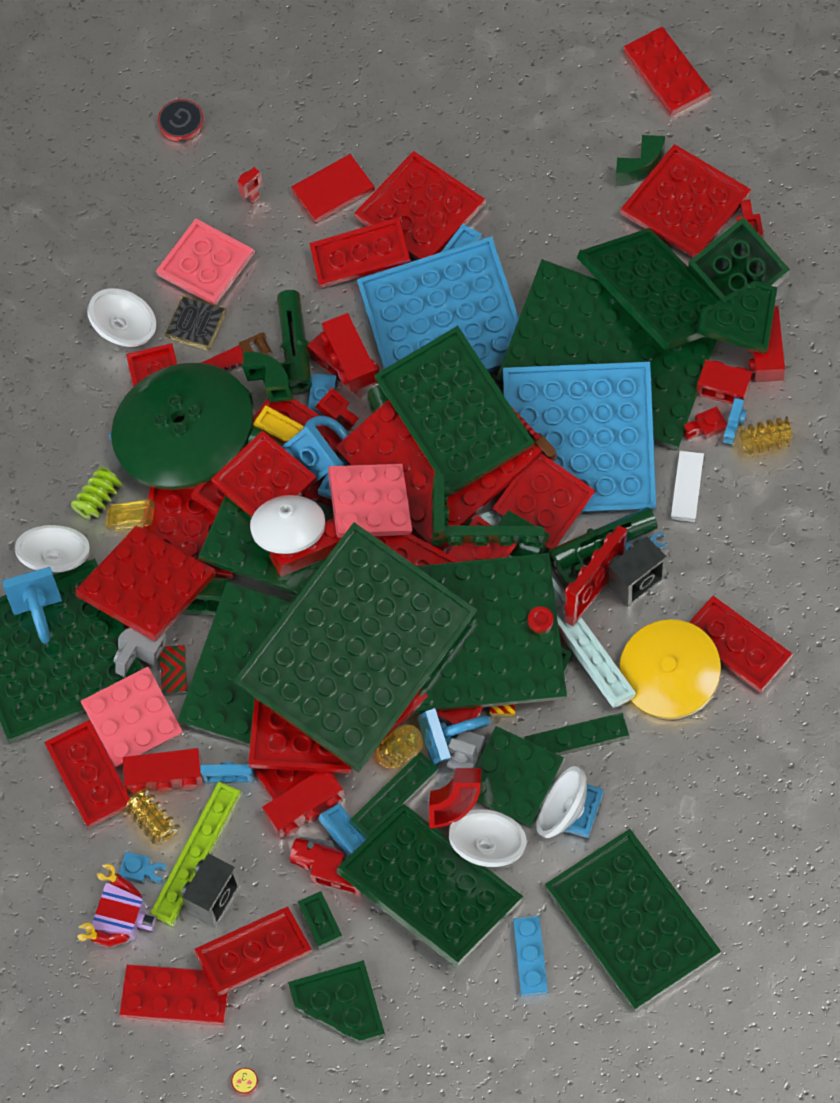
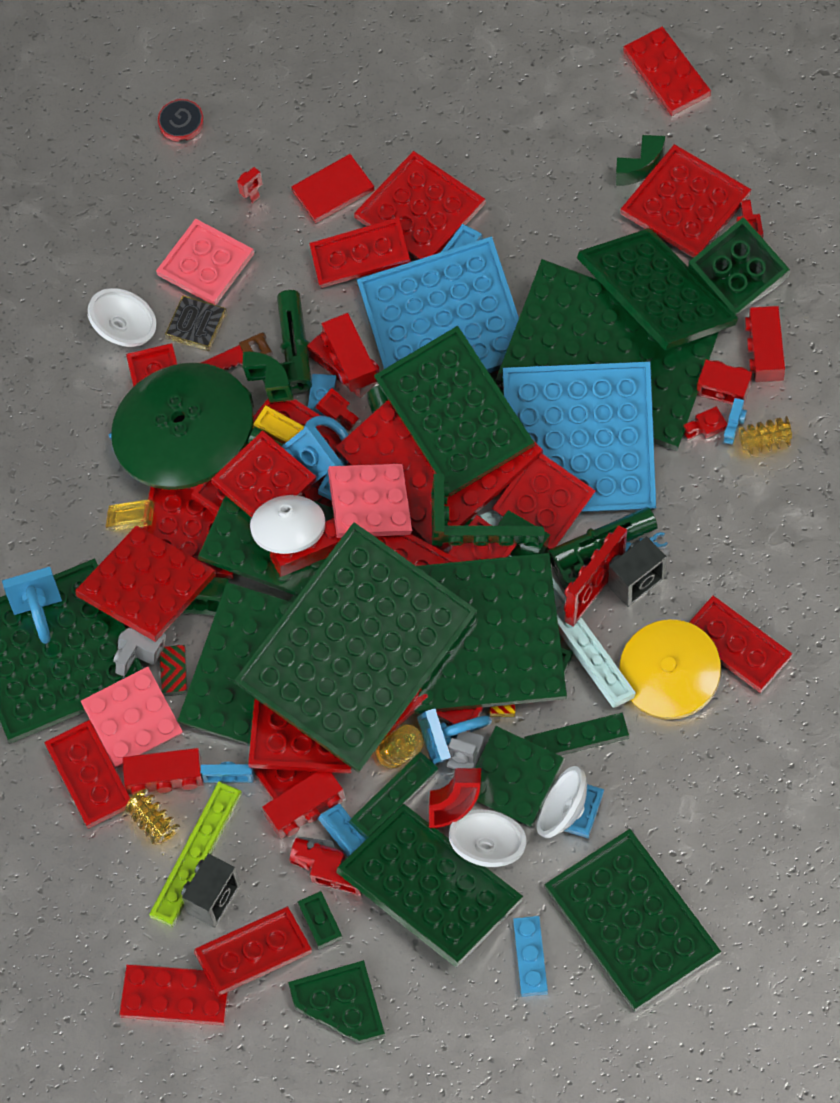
(52, 547): white dish -> none
(95, 493): lime piece -> none
(118, 913): torso -> none
(138, 868): dark azure plate -> none
(245, 1081): light yellow tile -> none
(539, 439): reddish brown piece -> none
(540, 619): red tile -> none
(687, 486): white tile -> none
(741, 317): dark green plate -> none

